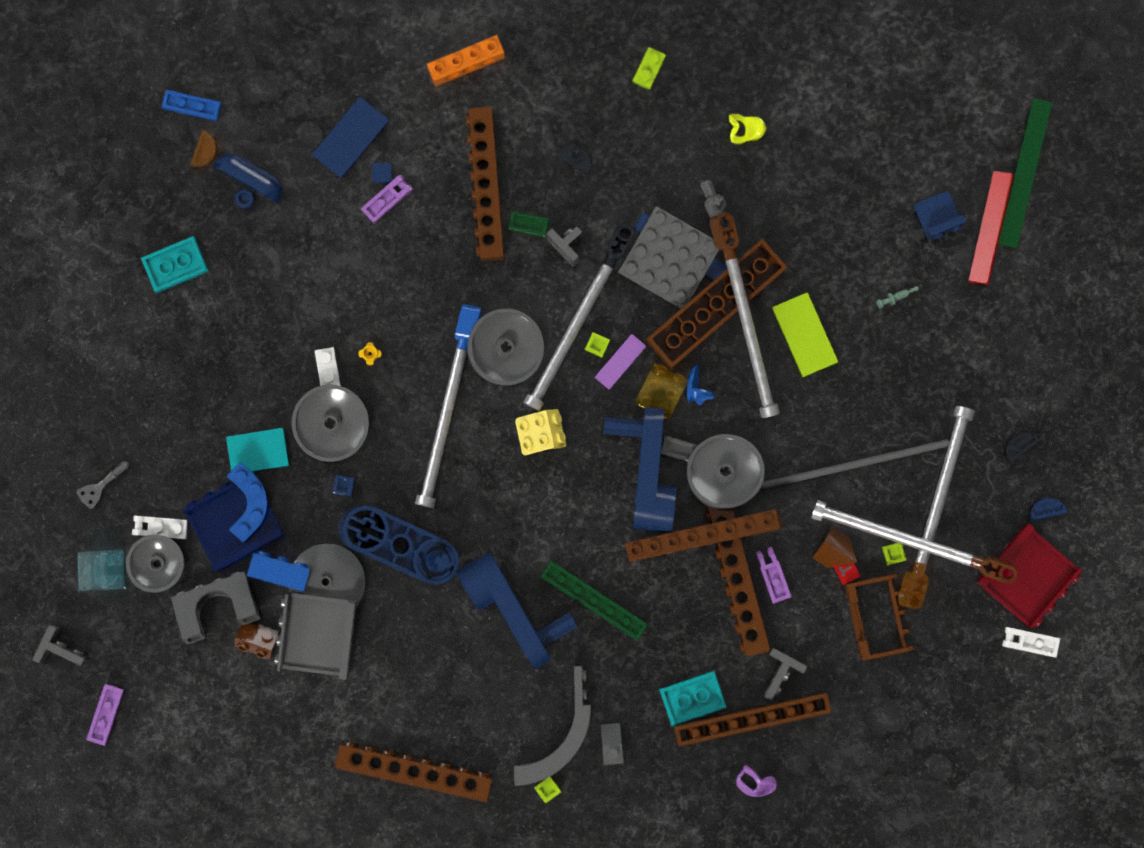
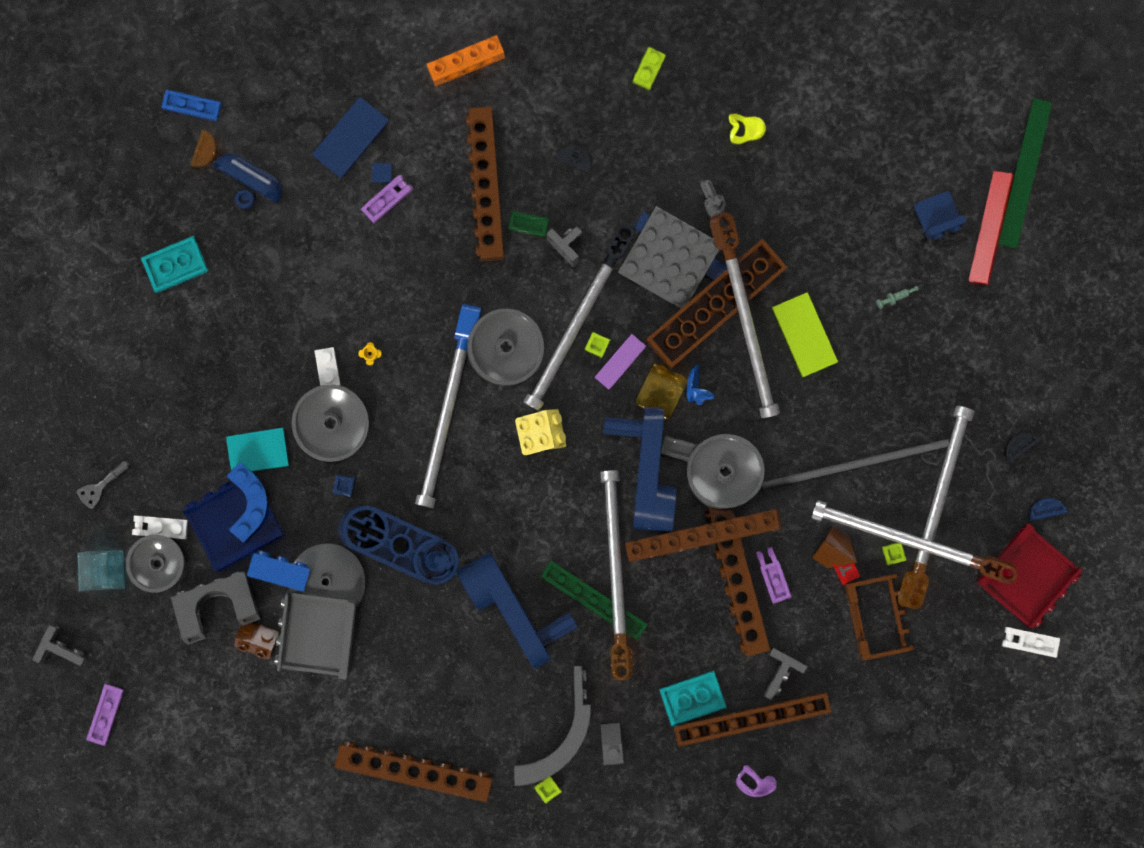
(610, 479): none -> flat silver piece

